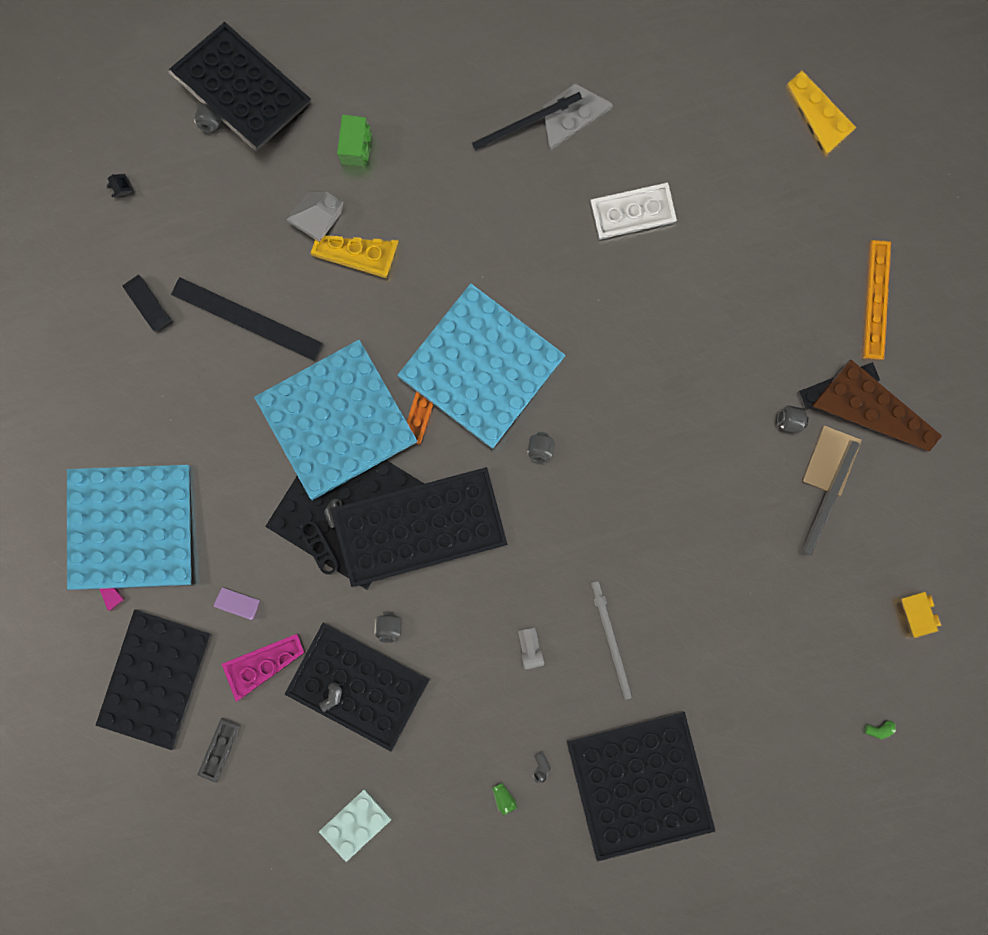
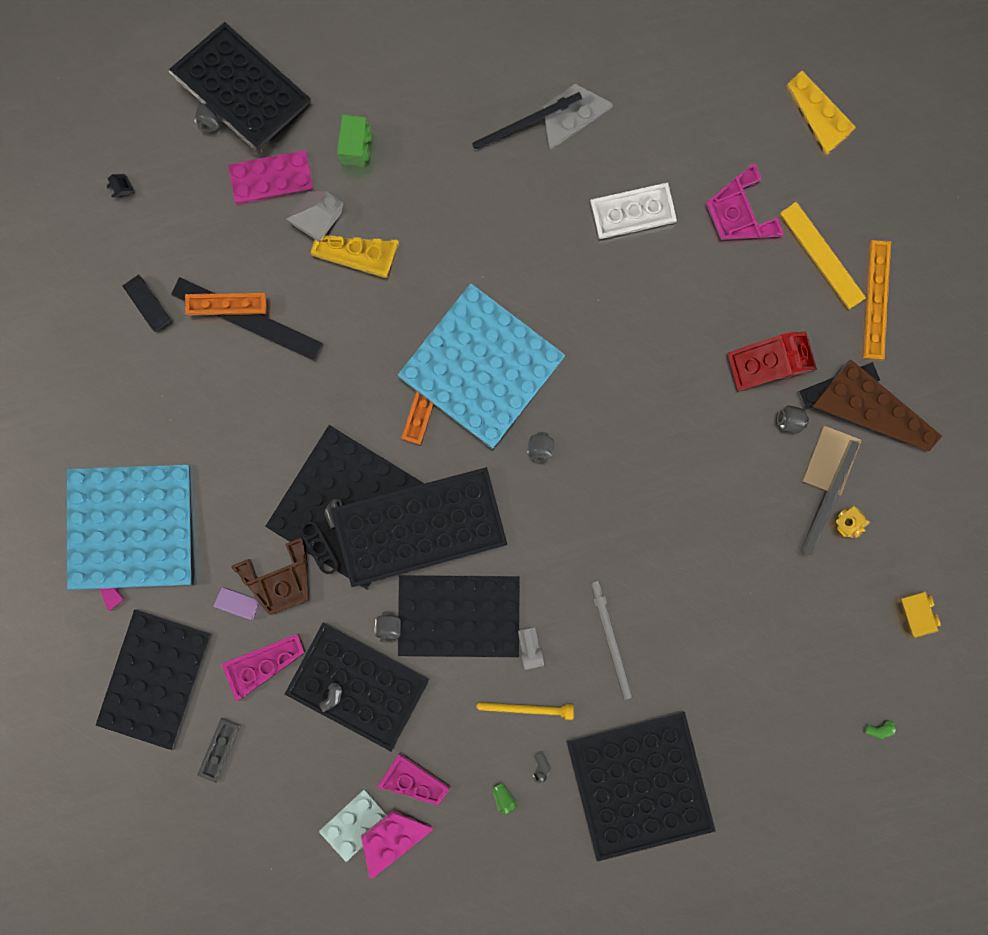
(225, 304): none -> orange plate
(270, 177): none -> dark pink plate
(281, 587): none -> reddish brown wing
(335, 419): medium azure plate -> none
(390, 840): none -> dark pink wing
(412, 780): none -> dark pink wing
(459, 616): none -> black plate
(564, 711): none -> yellow piece
(733, 212): none -> dark pink wing
(772, 360): none -> red bracket
(822, 256): none -> yellow tile
(859, 522): none -> yellow brick

